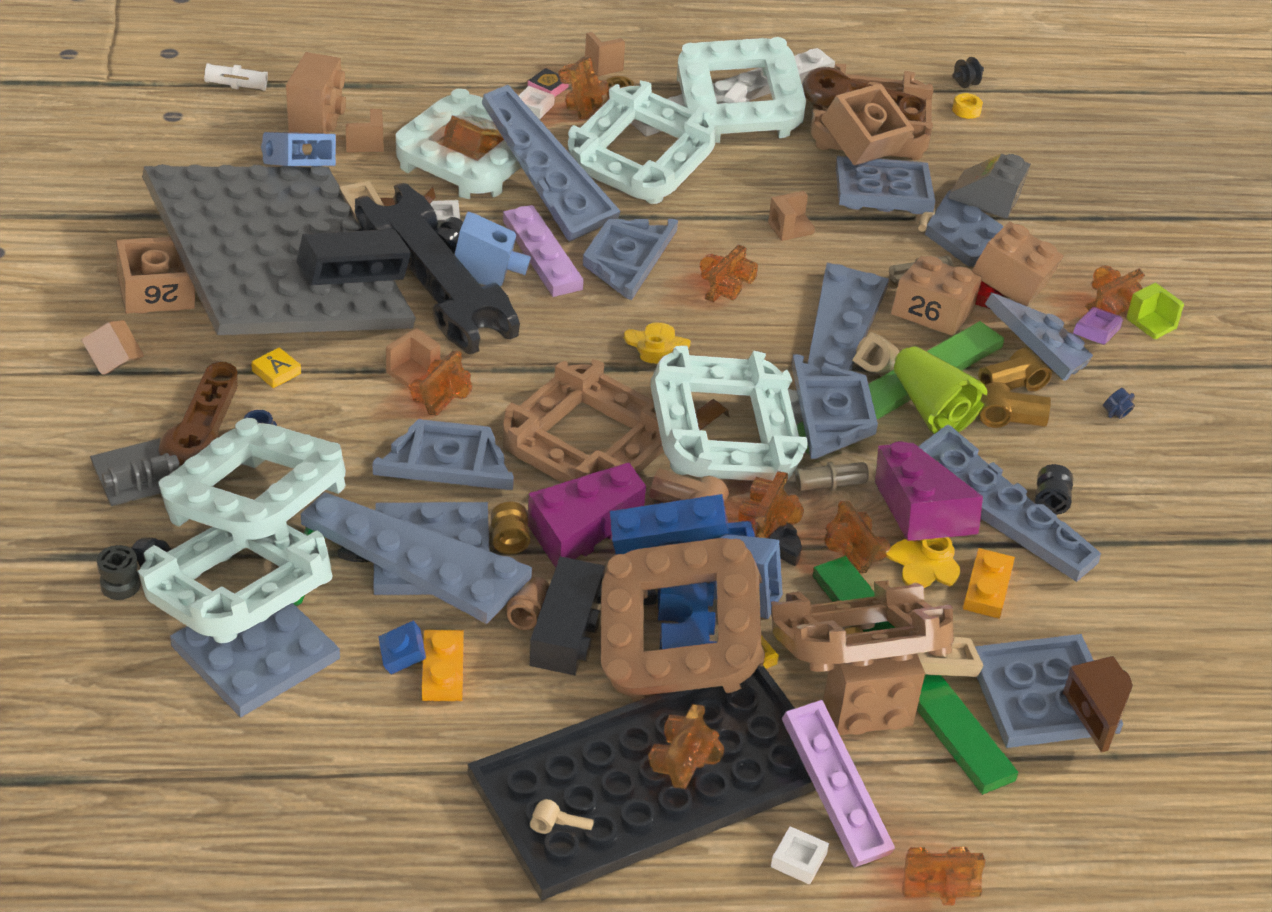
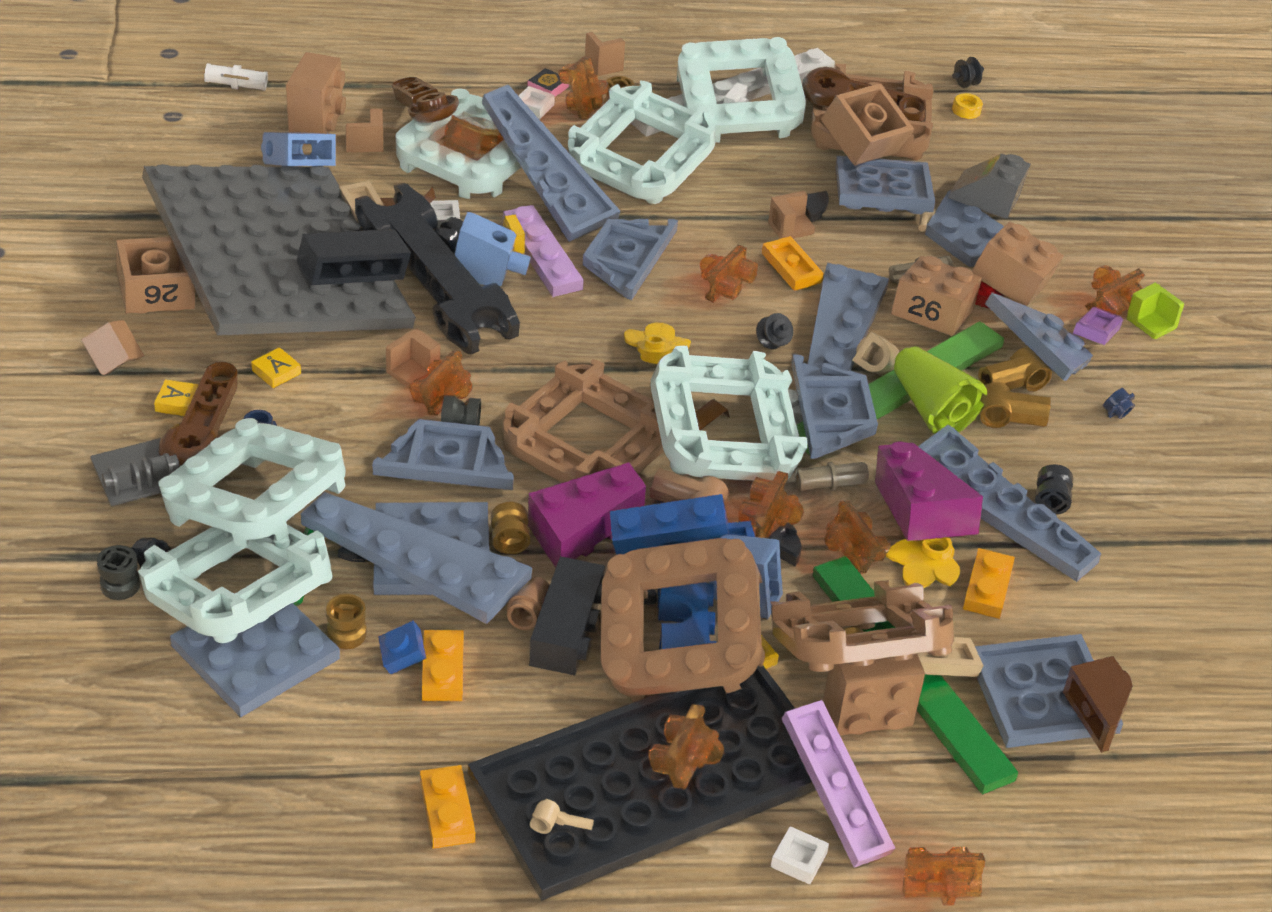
(175, 397): none -> yellow tile
(346, 621): none -> pearl gold wheel
(424, 100): none -> reddish brown beam
(447, 806): none -> light orange plate
(459, 412): none -> pearl dark grey wheel
(511, 222): none -> yellow tile
(774, 331): none -> black wheel
(792, 263): none -> light orange plate
(816, 205): none -> black tile

